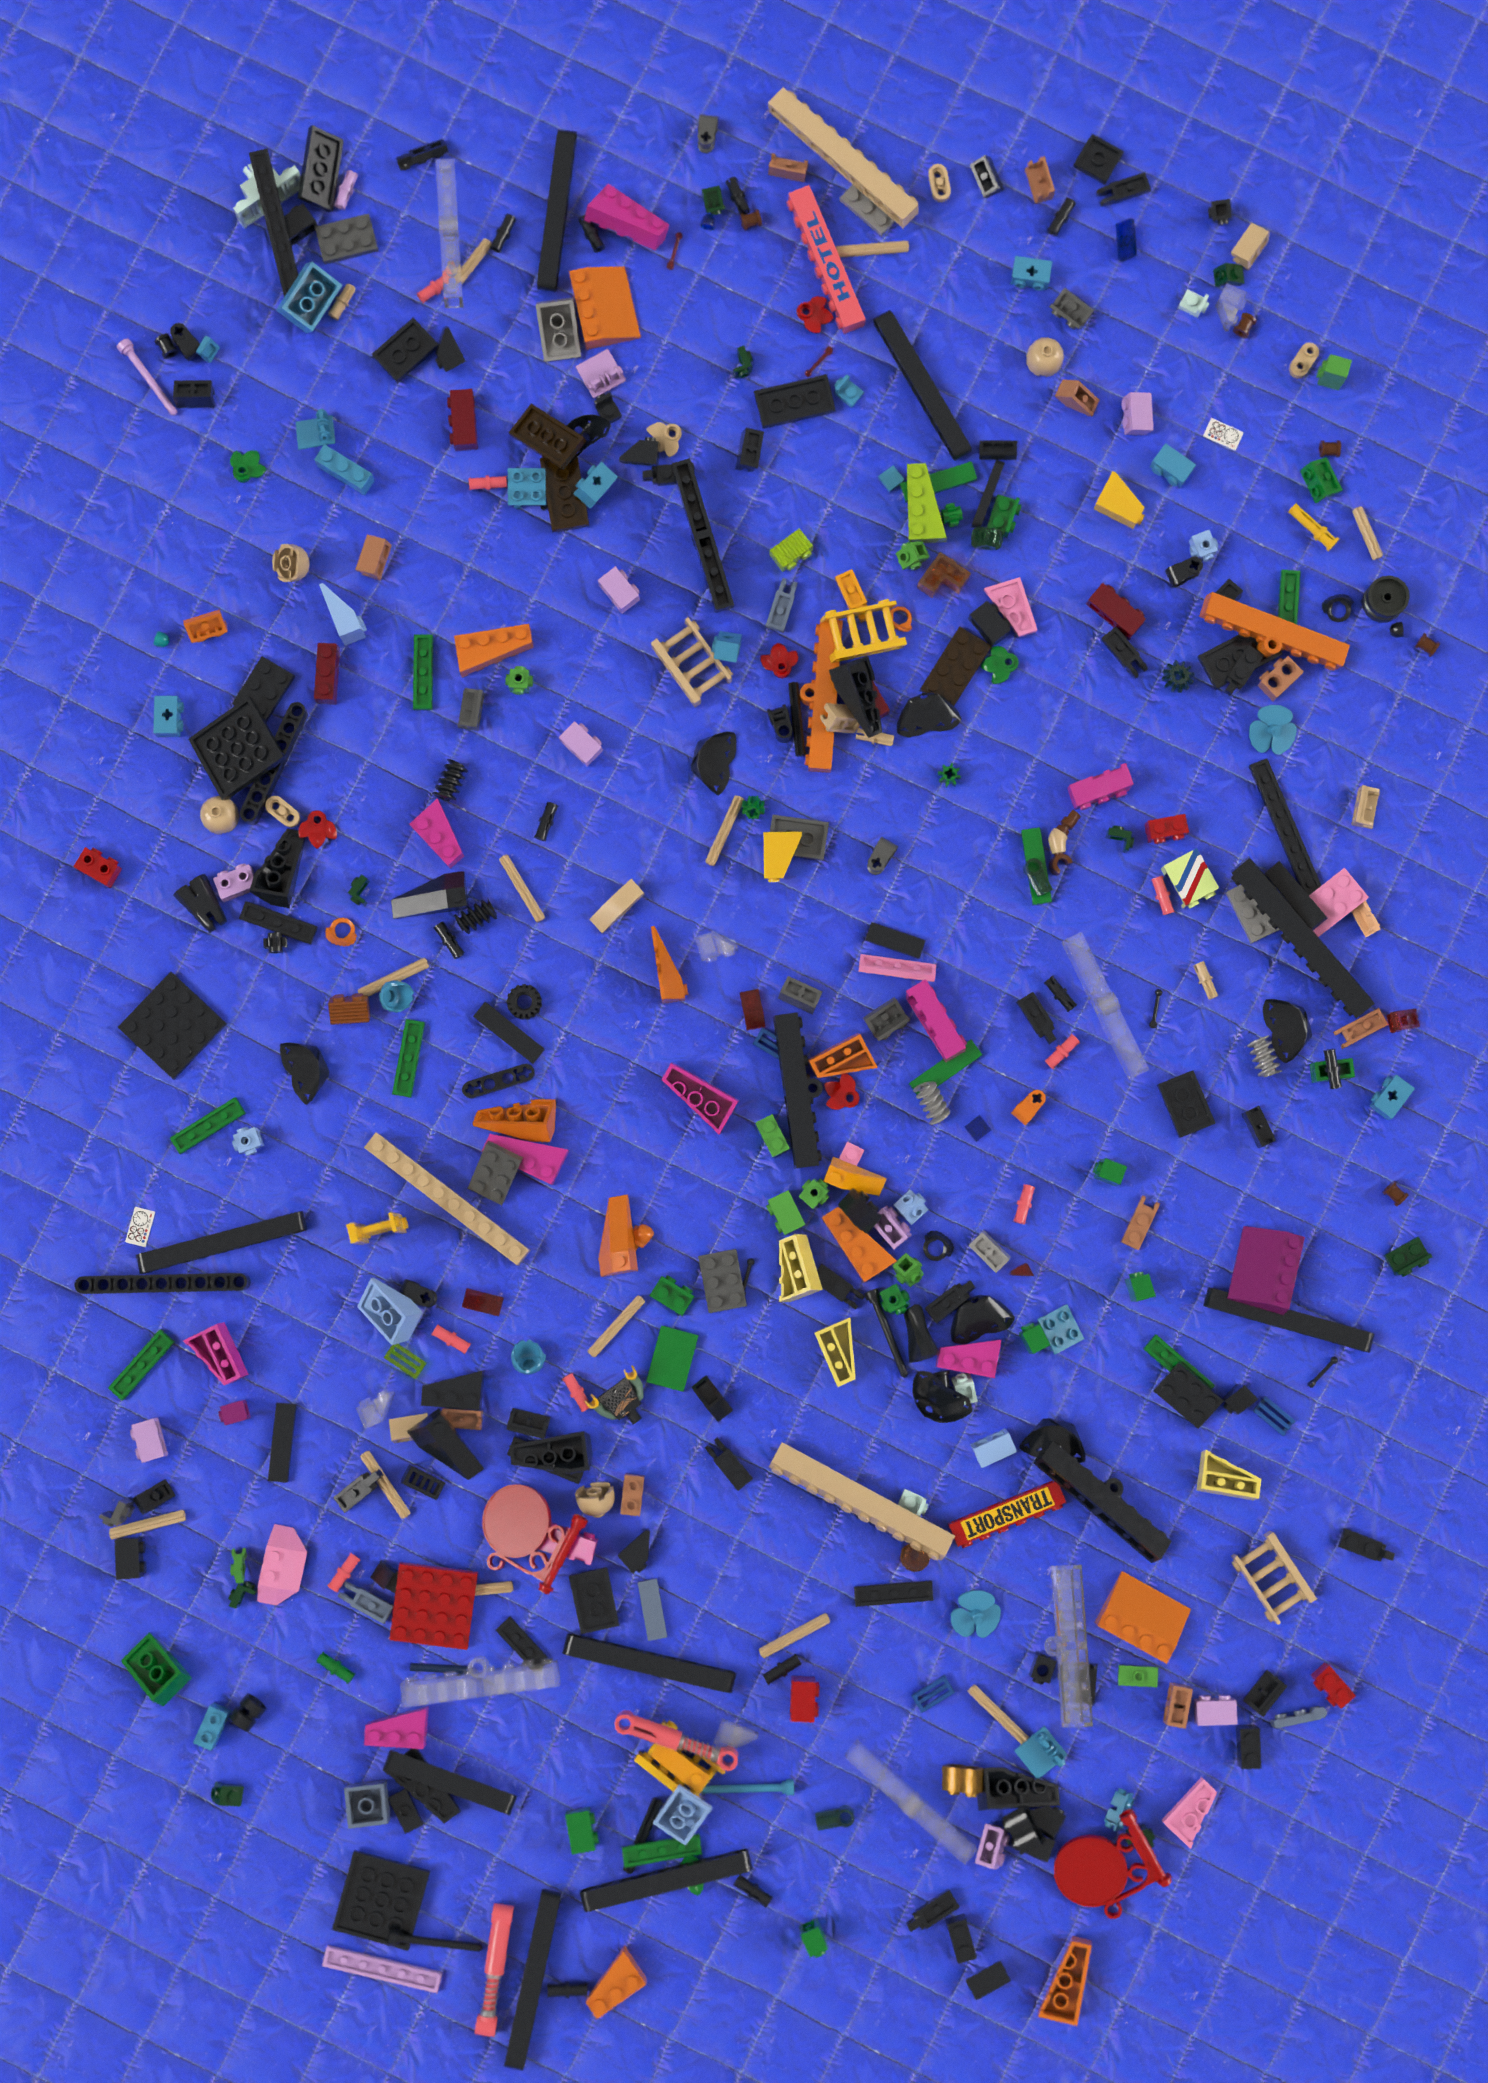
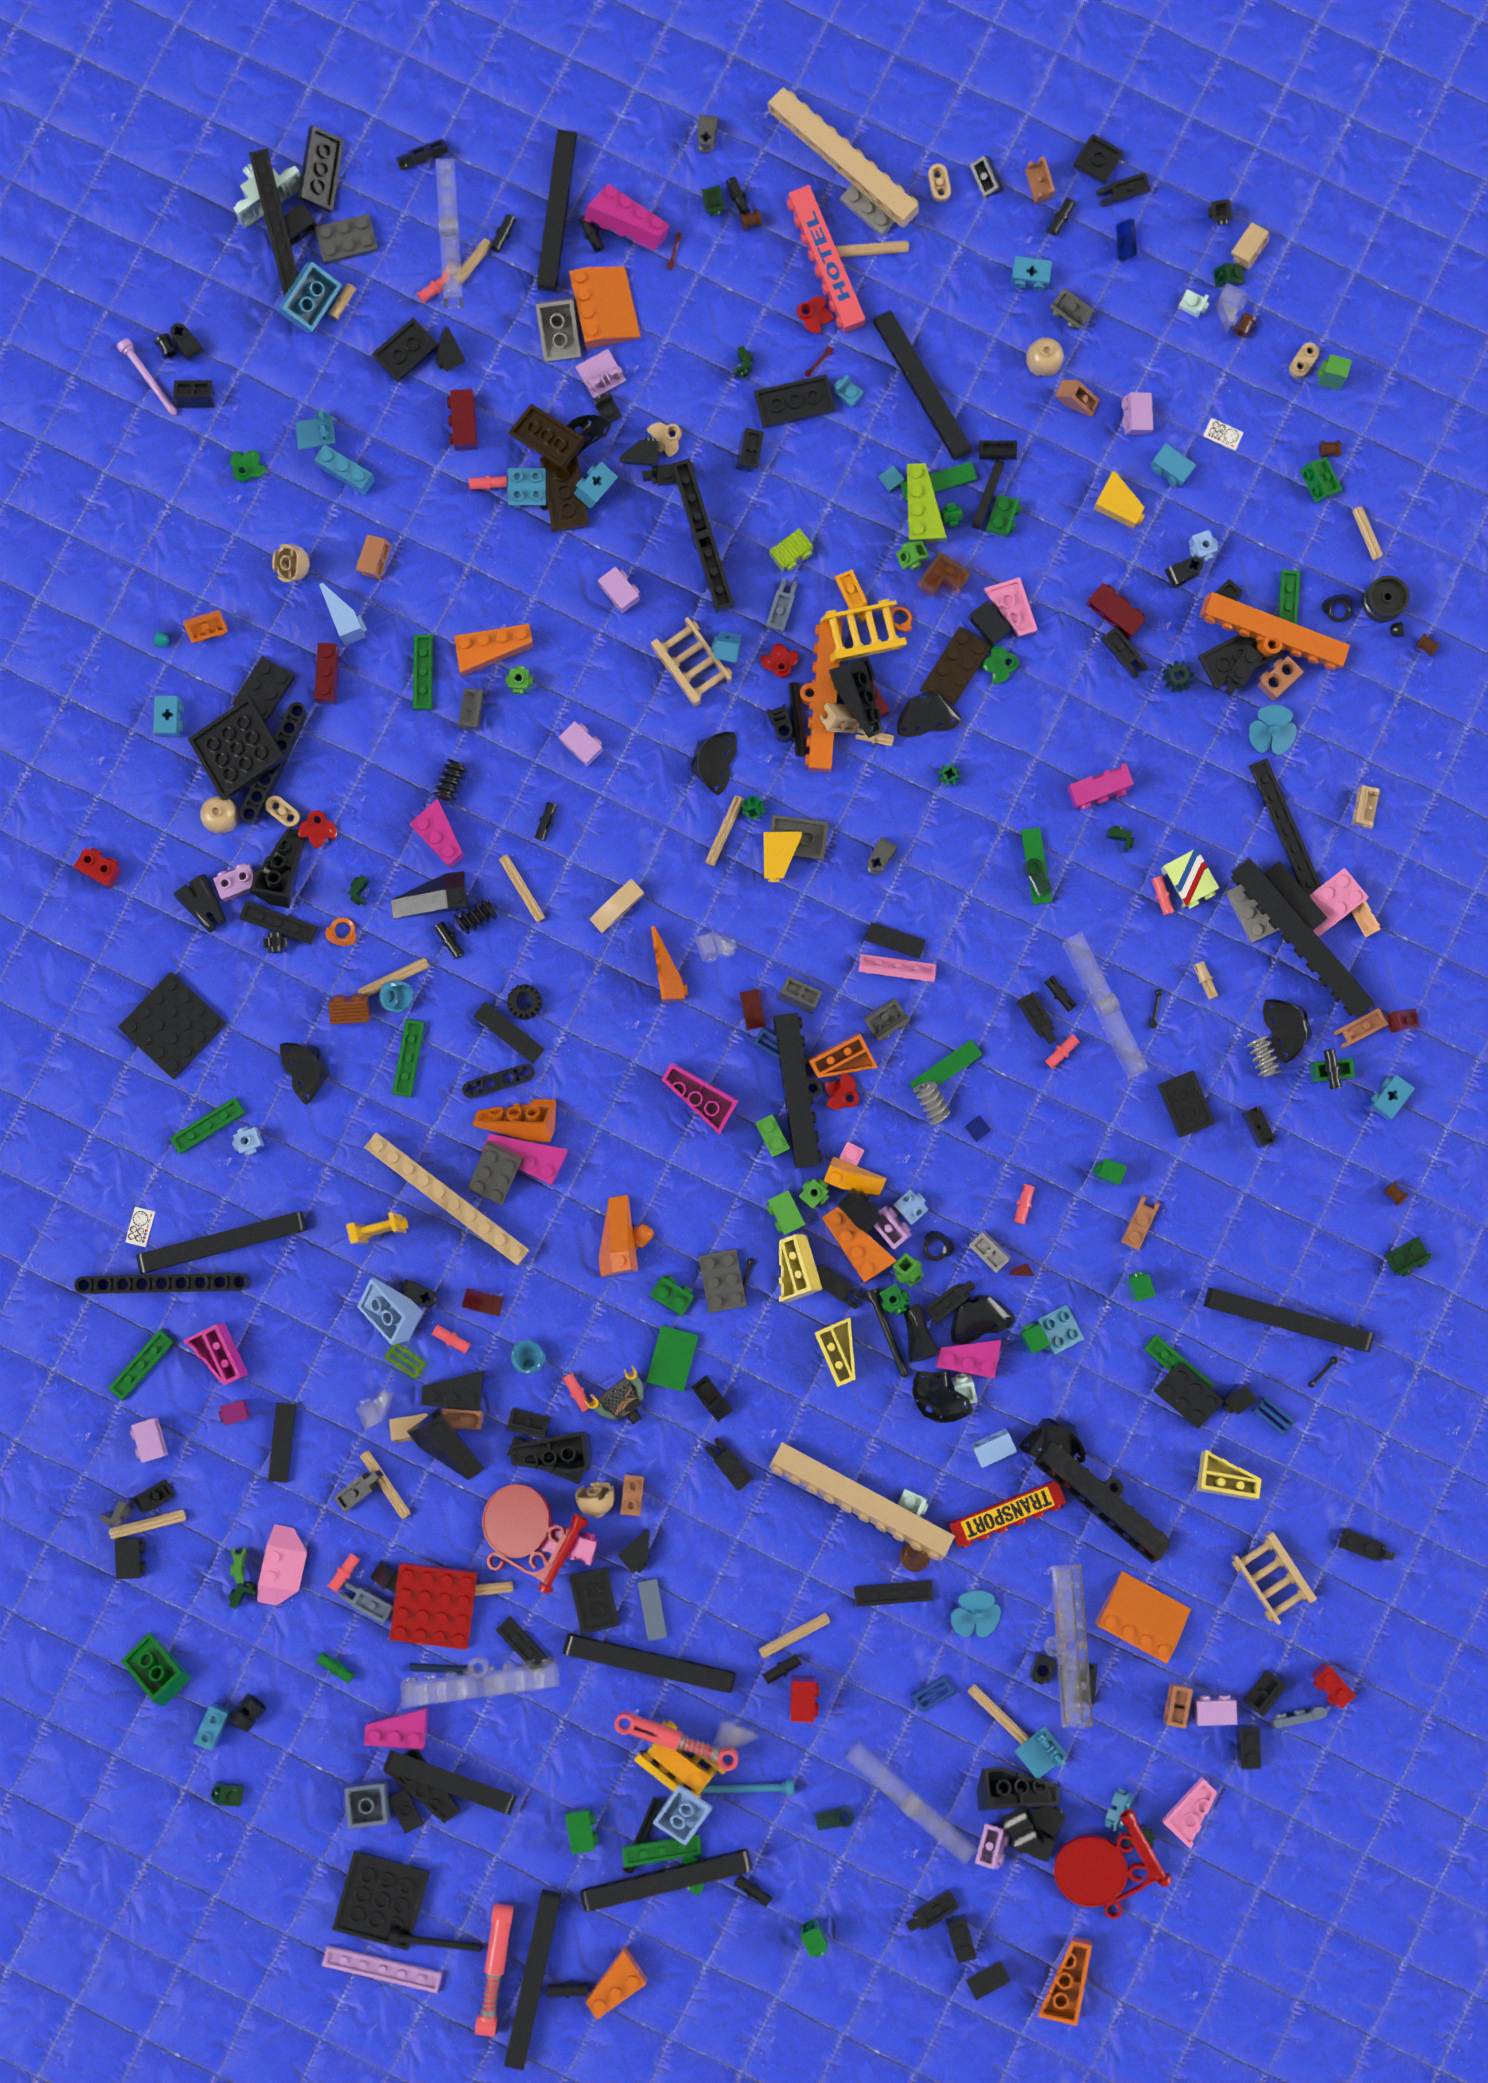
(207, 349): dark azure tile -> none
(346, 190): lavender pin -> none
(410, 1469): black slope -> none
(616, 1326): tan axle -> none
(708, 222): clear blue hinge -> none
(788, 168): nougat hinge -> none
(935, 1020): dark pink wedge -> none
(962, 1779): pearl gold brick -> none
(986, 538): clear green gear -> none
(1027, 1109): orange piece -> none
(1057, 841): reddish brown piece -> none
(1137, 1675): bright green plate -> none
(1166, 828): red brick -> none
(1266, 1269): magenta slope -> none
(1320, 533): yellow pin -> none

